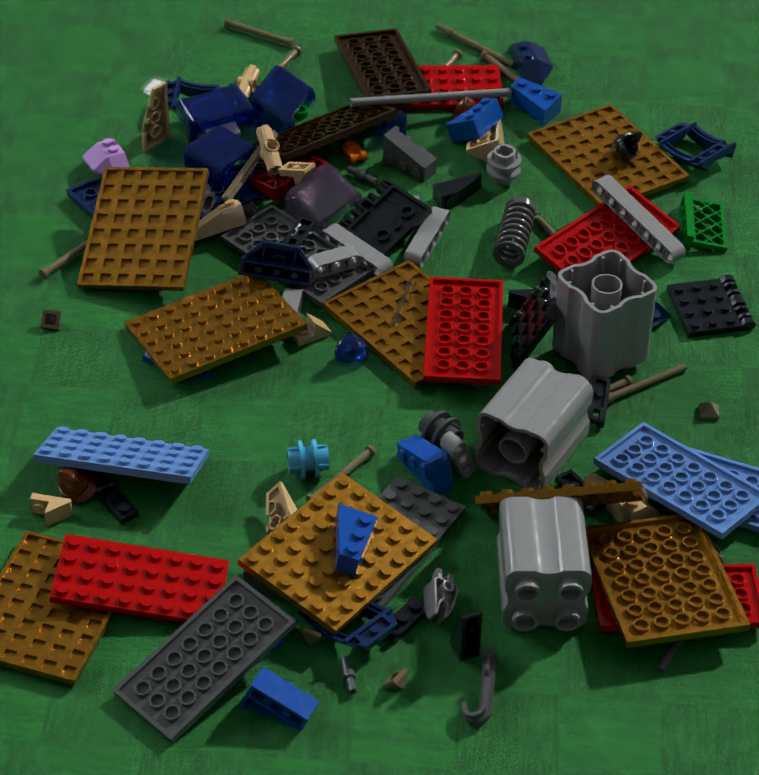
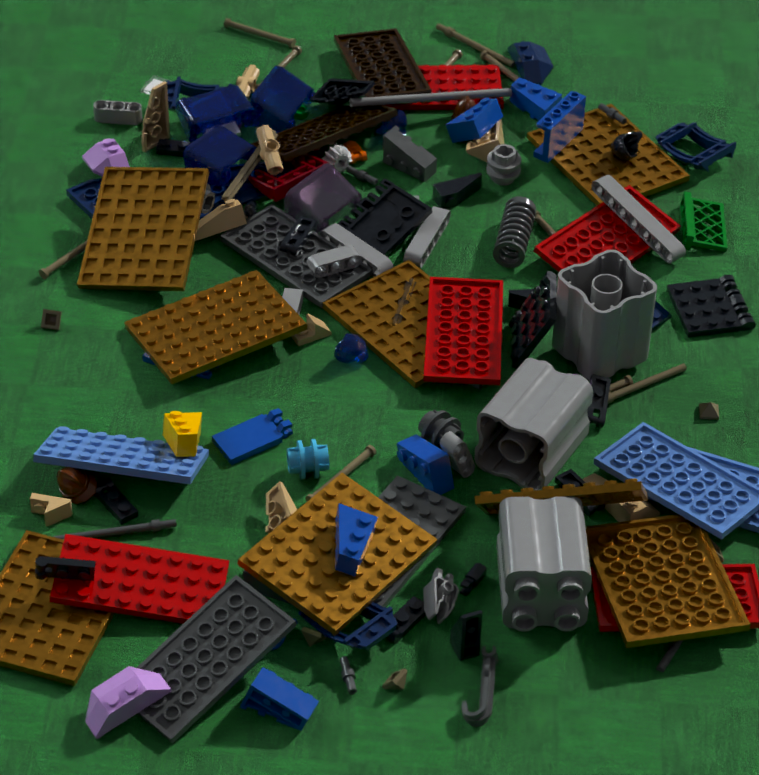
(64, 568): none -> black plate
(117, 112): none -> light grey beam
(123, 698): none -> lavender wedge
(154, 526): none -> dark grey bar
(171, 147): none -> black plate
(182, 432): none -> yellow wedge
(252, 436): none -> blue tile
(277, 263): dark blue wedge -> none
(297, 170): tan slope -> none
(338, 157): none -> white gear
(340, 91): none -> black wedge
(473, 578): none -> black bar
(561, 125): none -> blue panel
(612, 113): none -> dark grey bar

